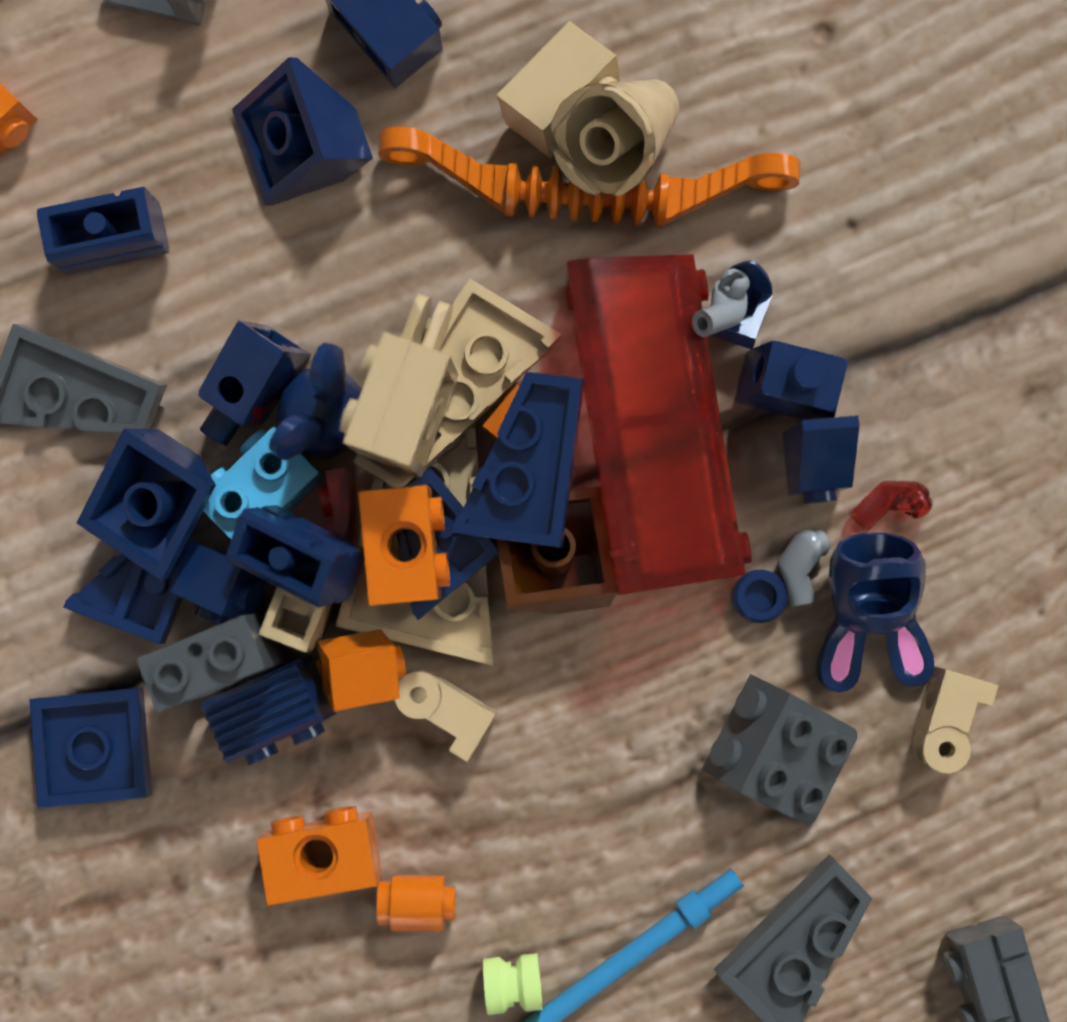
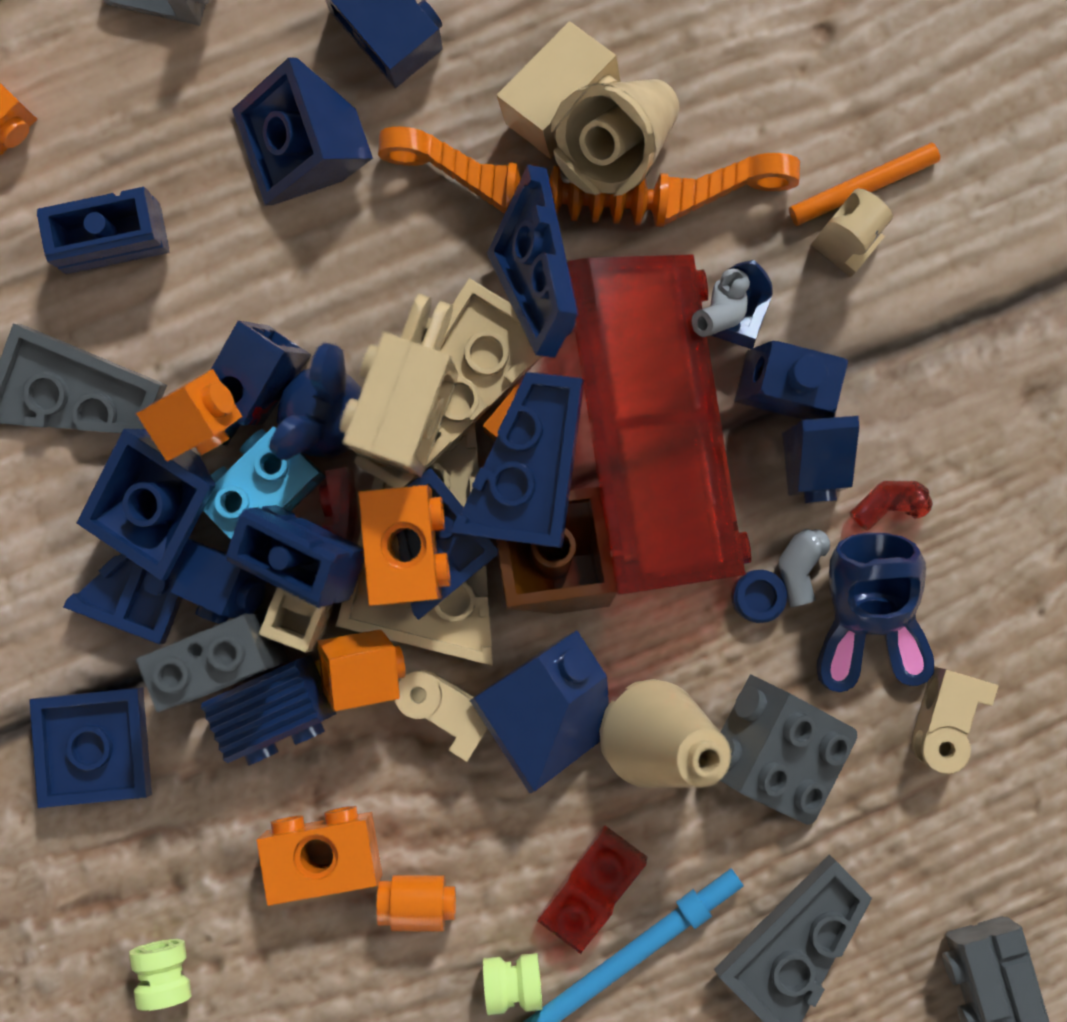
(160, 974): none -> yellowish green wheel
(191, 417): none -> orange brick
(533, 264): none -> dark blue wing
(547, 710): none -> dark blue slope
(592, 889): none -> clear red slope
(662, 738): none -> tan cone
(854, 231): none -> tan leg
(870, 181): none -> orange bar

